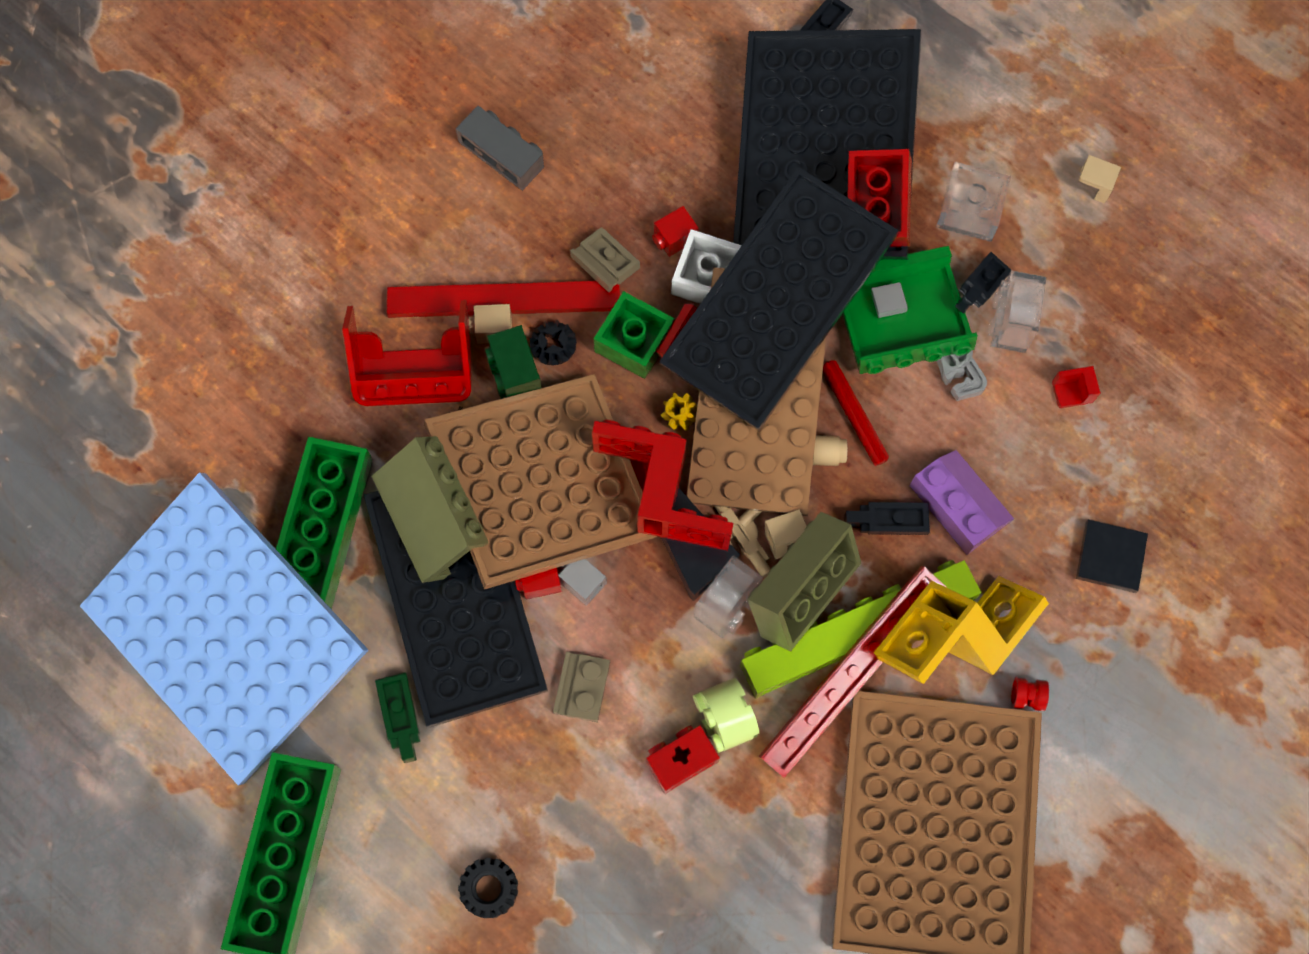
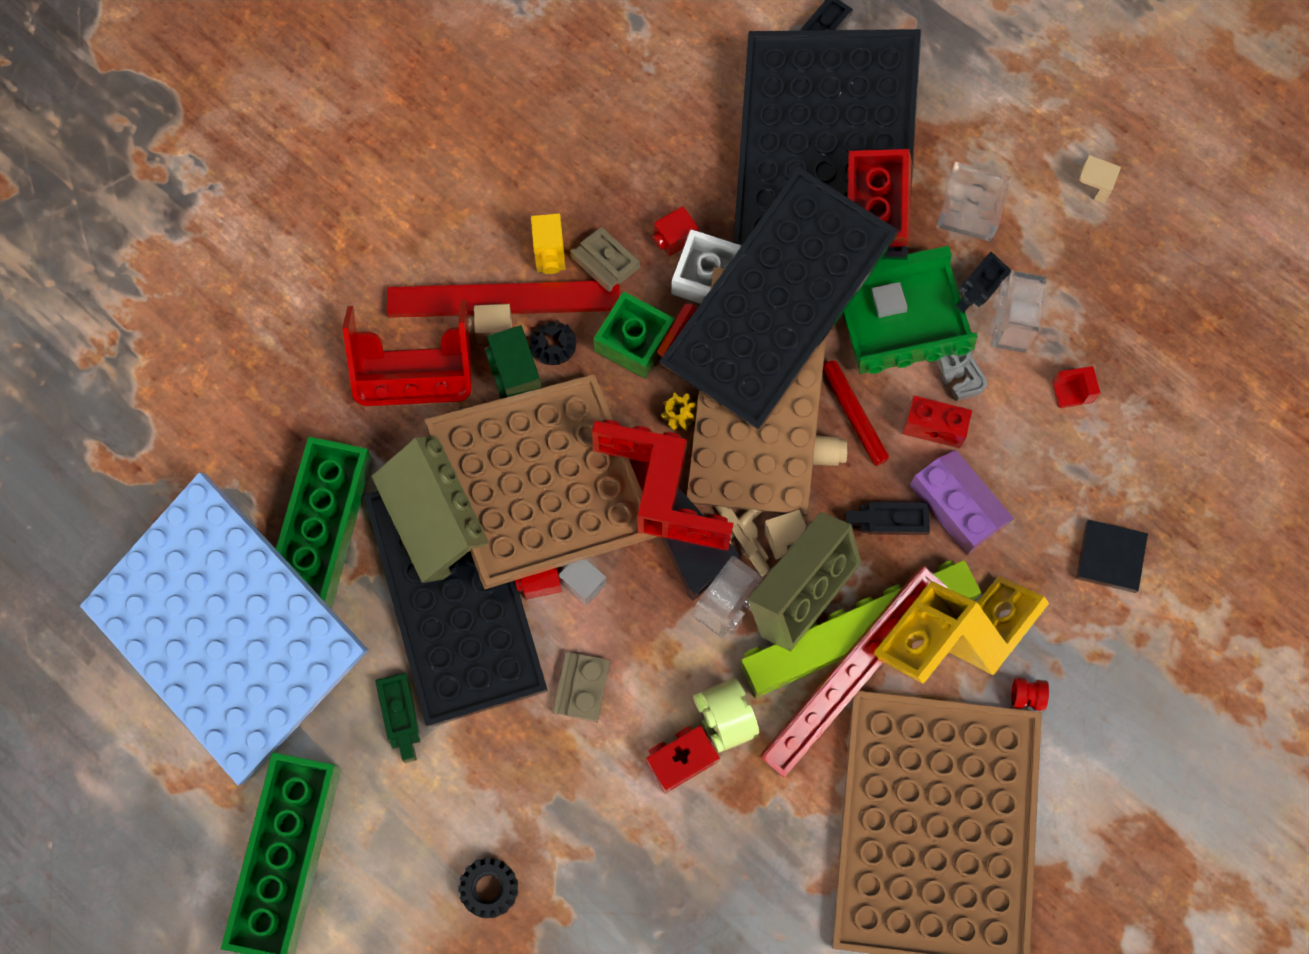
(500, 147): dark grey brick -> none
(548, 243): none -> yellow brick
(937, 421): none -> red brick

